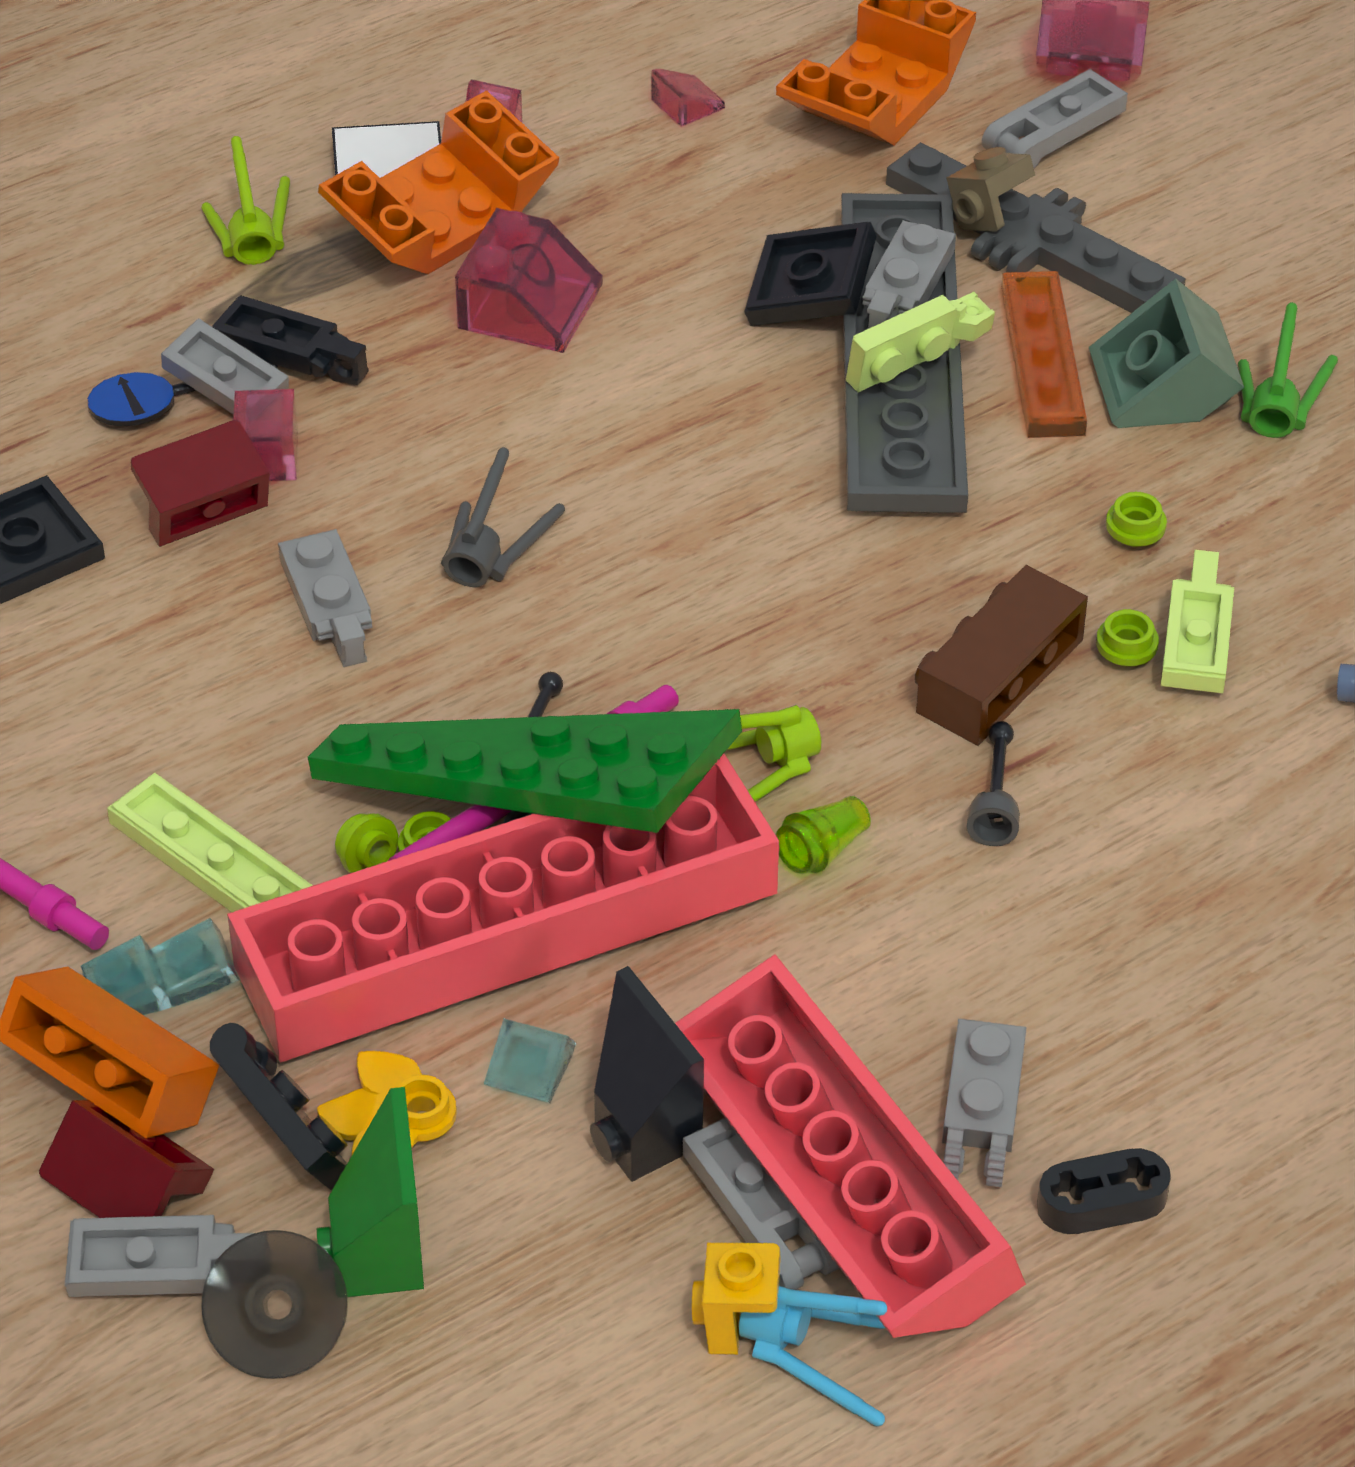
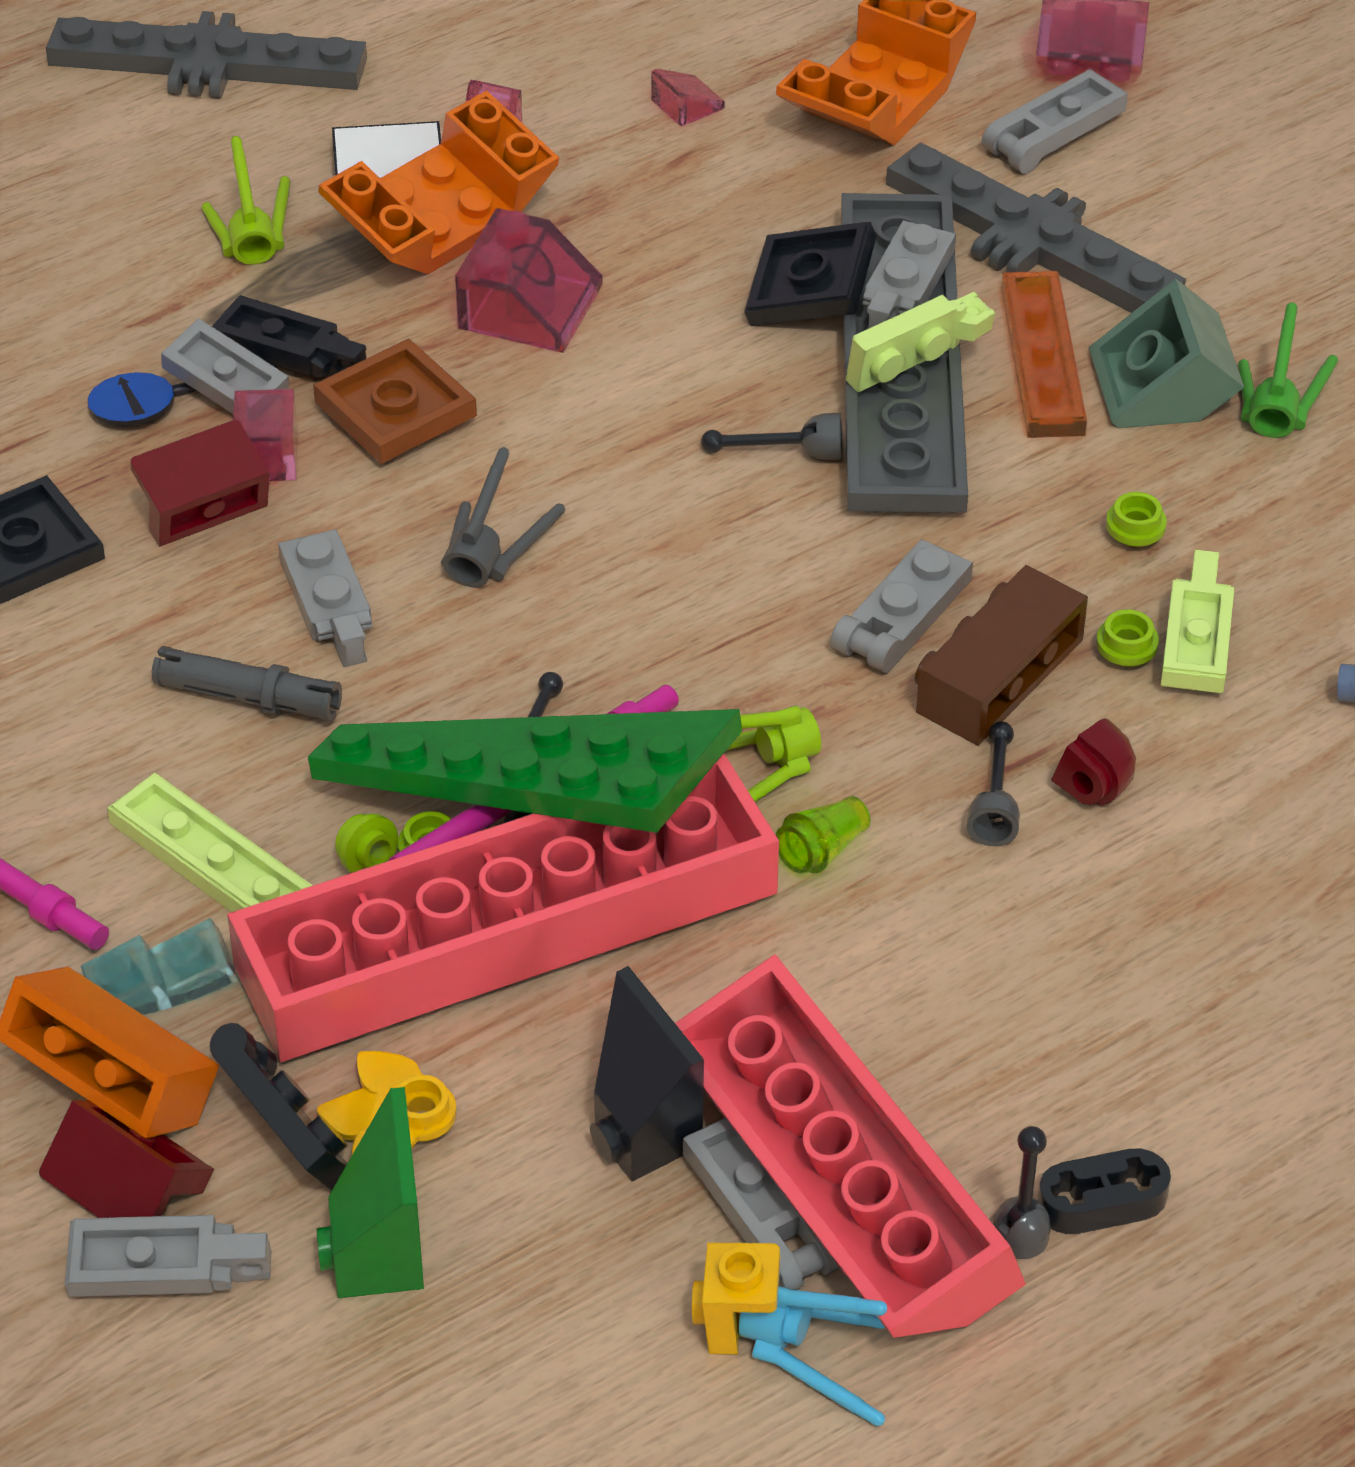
(206, 53): none -> dark grey hinge
(238, 1298): clear smoke dish -> none
(267, 687): none -> dark grey pin
(395, 400): none -> dark orange plate
(529, 1060): clear light blue slope -> none
(819, 437): none -> hinge
(903, 606): none -> light grey plate
(978, 185): dark tan bracket -> none
(983, 1094): light grey hinge -> none
(1029, 1218): none -> hinge
(1096, 764): none -> dark red piece

